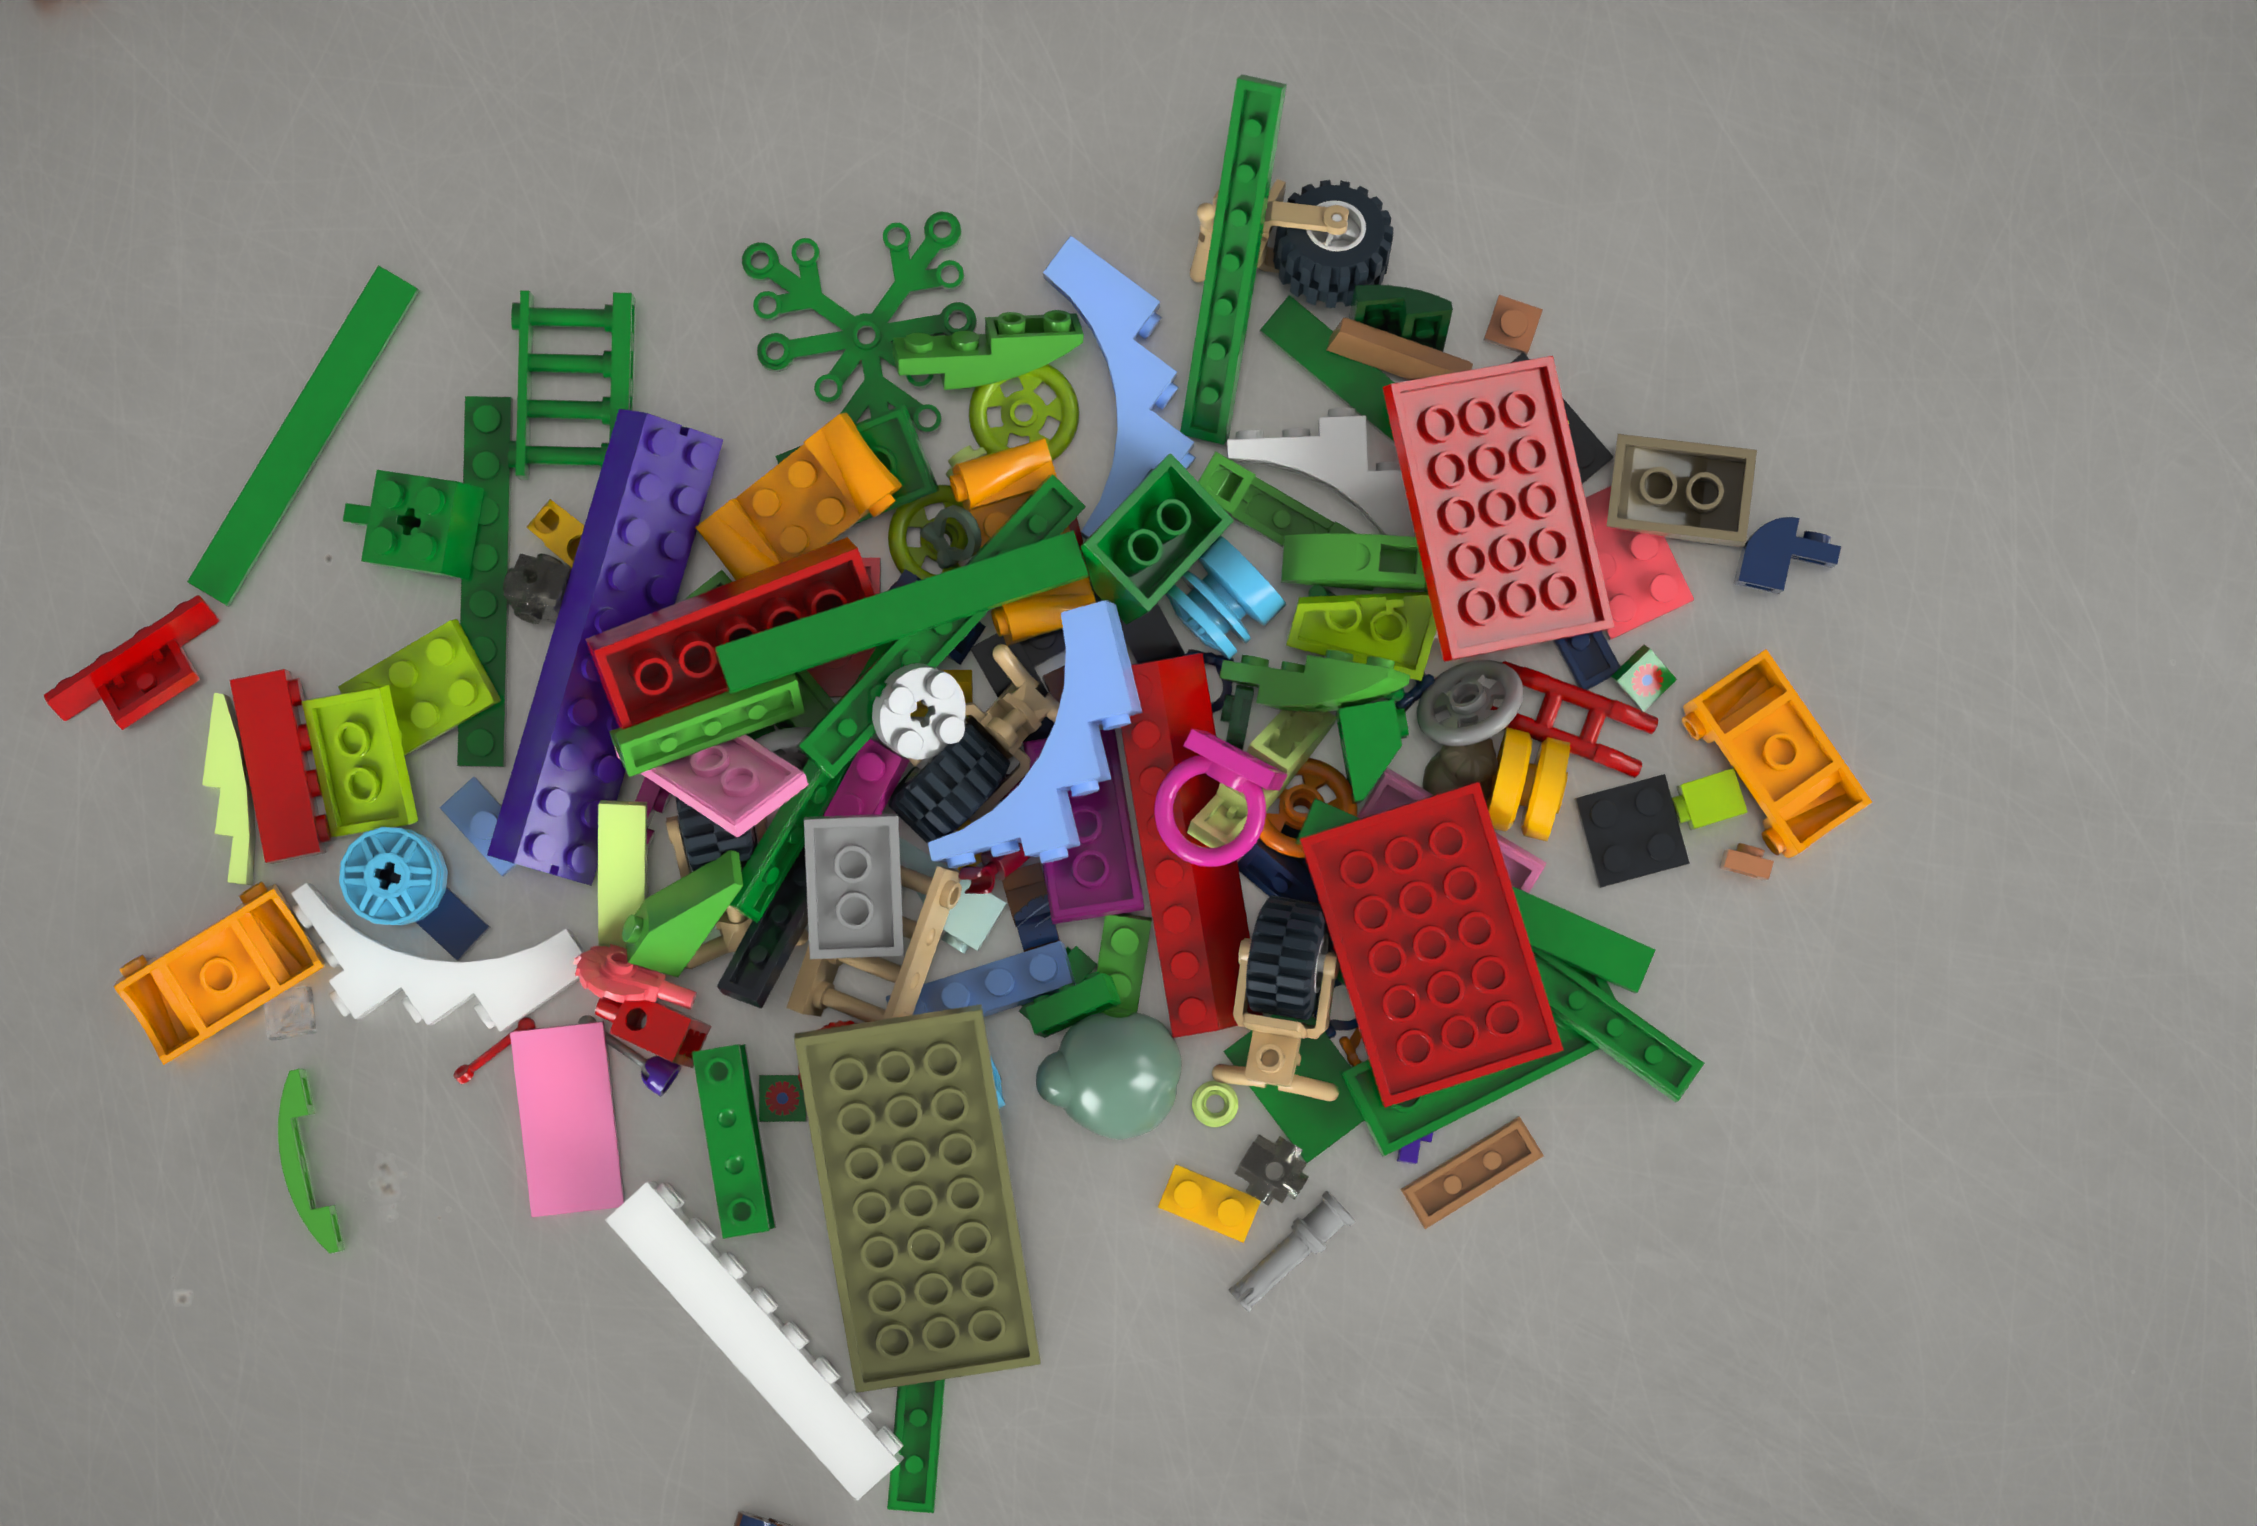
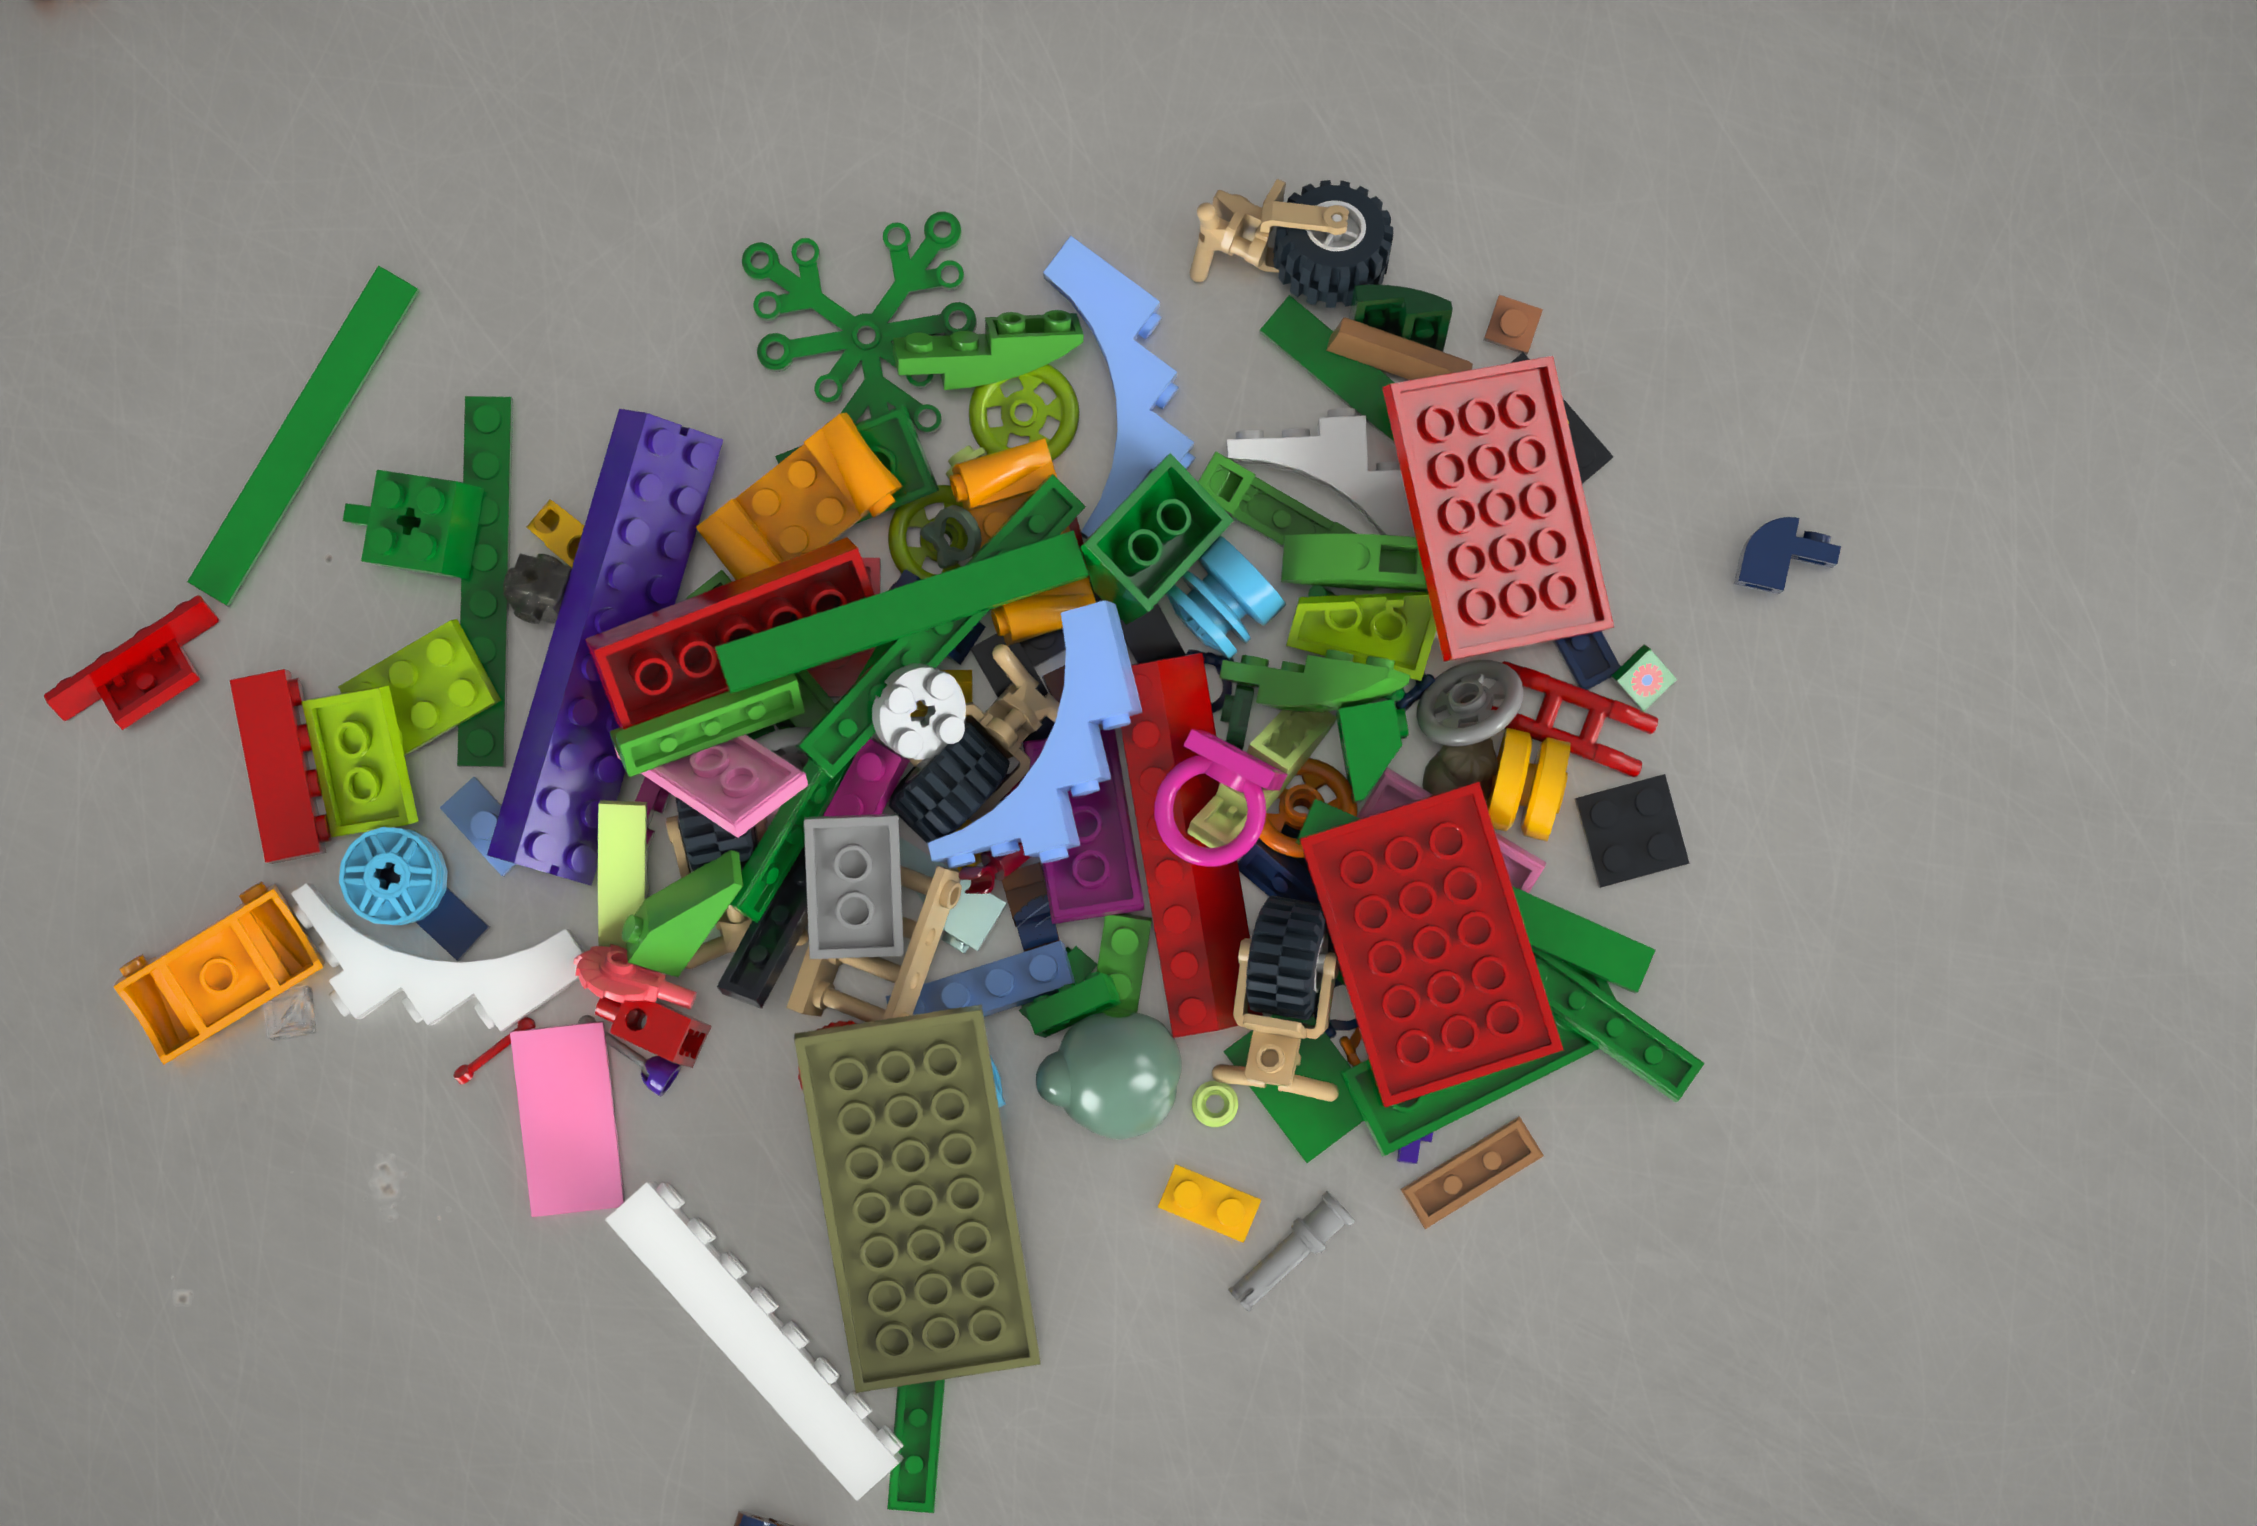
(227, 770): yellowish green slope -> none
(296, 1103): bright green slope -> none
(614, 364): green fence -> none
(734, 1140): green fence -> none
(781, 1099): green tile -> none
(1233, 258): green plate -> none
(1259, 1156): clear smoke brick -> none
(1636, 571): coral plate -> none
(1682, 490): dark tan slope -> none
(1709, 799): lime brick -> none
(1747, 861): nougat plate -> none
(1777, 754): light orange piece -> none

